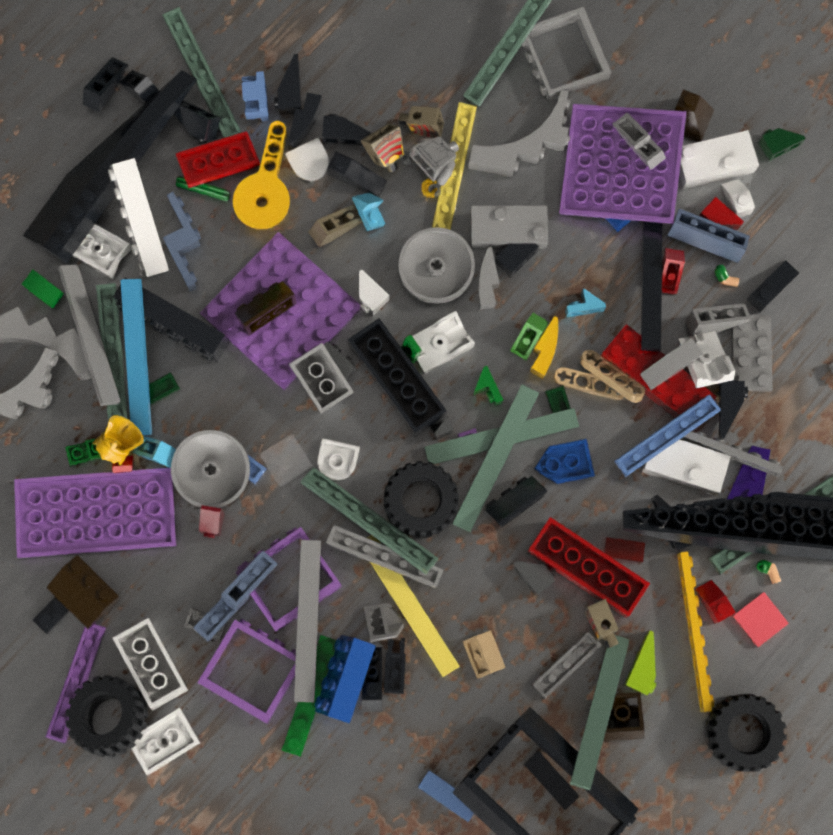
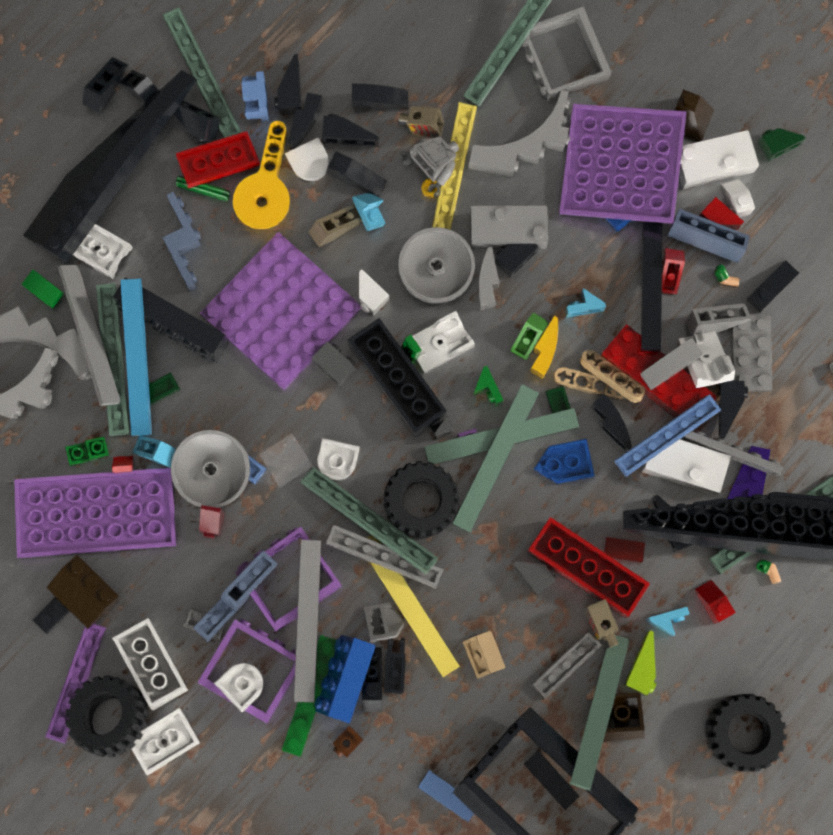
(118, 439): yellow hat -> none
(138, 217): white brick -> none
(241, 685): none -> white tile
(265, 307): dark brown slope -> none
(320, 378): light grey slope -> none
(354, 738): none -> reddish brown brick
(379, 97): none -> black slope
(385, 146): dark tan torso -> none
(514, 501): black slope -> none
(613, 423): none -> black slope
(639, 141): light grey slope -> none
(663, 621): none -> medium azure slope
(697, 640): yellow plate -> none
(760, 619): coral tile -> none

